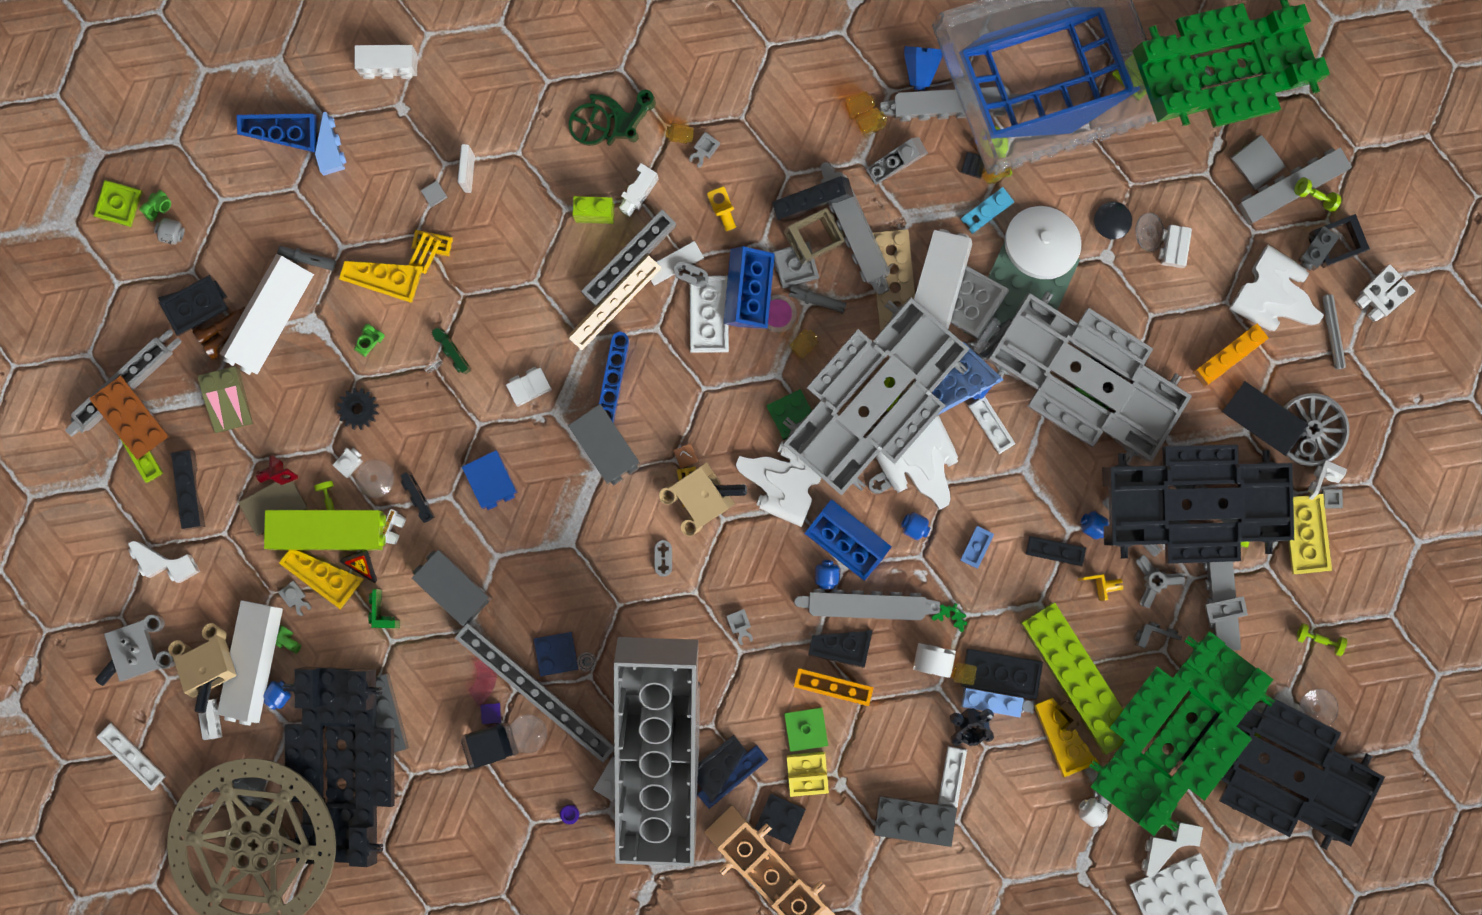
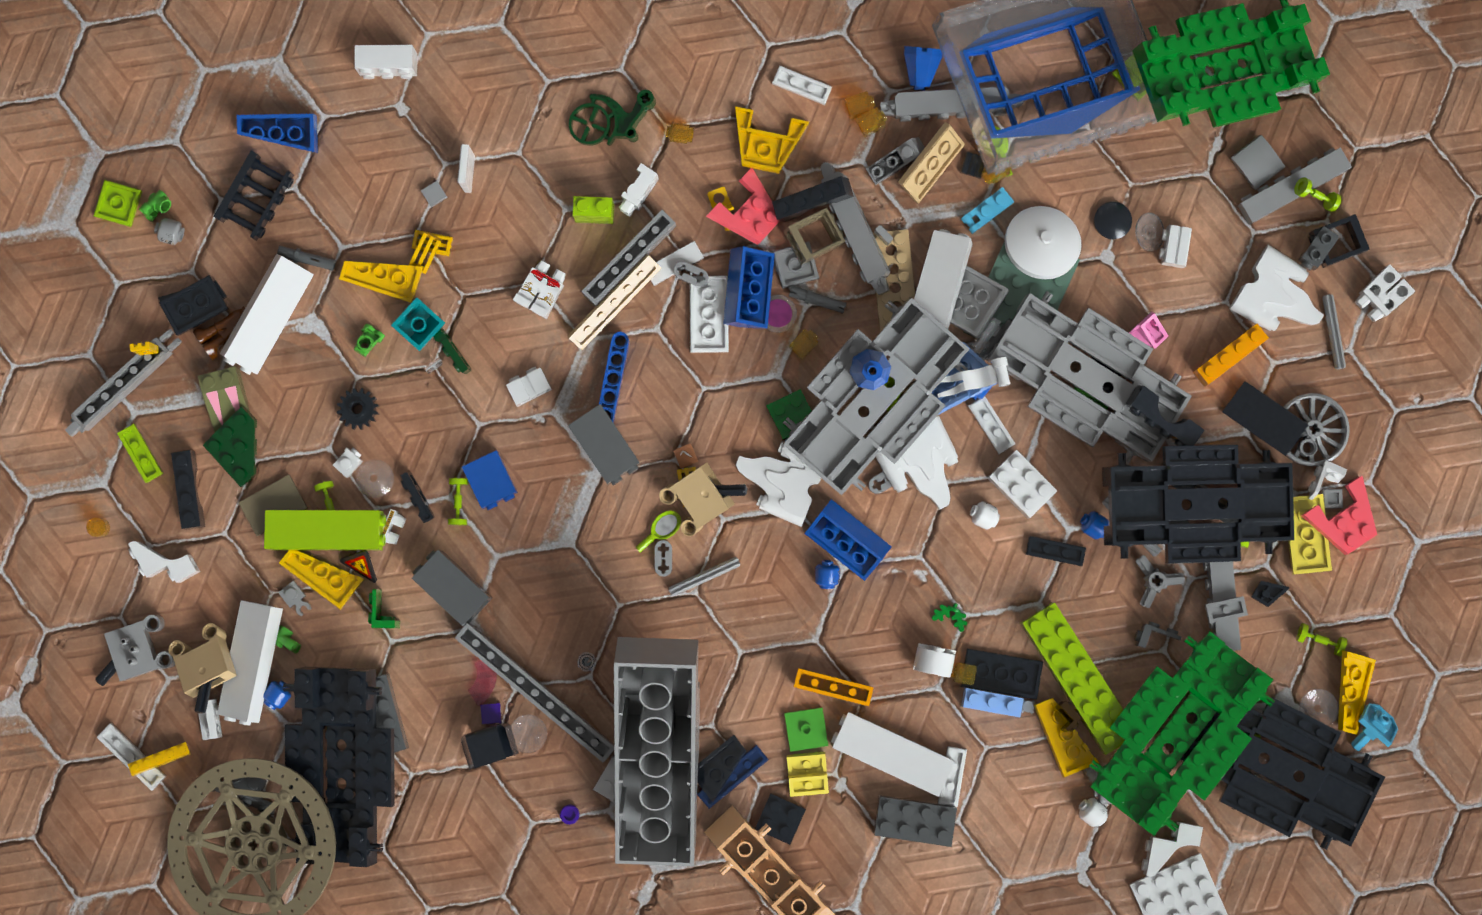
(98, 527): none -> clear yellow brick
(129, 417): dark orange plate -> none
(144, 349): none -> yellow tile
(158, 759): none -> yellow piece
(236, 446): none -> dark green plate
(243, 180): none -> black fence
(276, 472): dark red bracket -> none
(327, 149): light blue slope -> none
(418, 324): none -> teal slope
(457, 501): none -> lime wheel
(540, 283): none -> white hips
(556, 654): dark blue plate -> none
(663, 527): none -> lime piece
(704, 576): none -> light grey axle
(705, 148): light grey plate -> none
(739, 623): light grey plate -> none
(754, 218): none -> coral wing
(766, 149): none -> yellow wing
(802, 85): none -> white tile
(844, 648): black wing -> none
(863, 362): none -> blue cone
(868, 606): light grey hinge -> none
(883, 235): none -> light grey tile
(892, 753): none -> white brick
(915, 526): blue head -> none
(931, 162): none -> tan tile
(971, 718): black piece -> none
(977, 547): medium blue plate -> none
(979, 377): none -> white flag
(984, 515): none -> white head
(1022, 484): none -> white brick
(1104, 586): yellow bracket -> none
(1145, 403): none -> black arch
(1150, 331): none -> bright pink slope
(1268, 593): none -> black piece
(1350, 526): none -> coral wing
(1354, 687): none -> yellow wing
(1376, 724): none -> medium azure piece

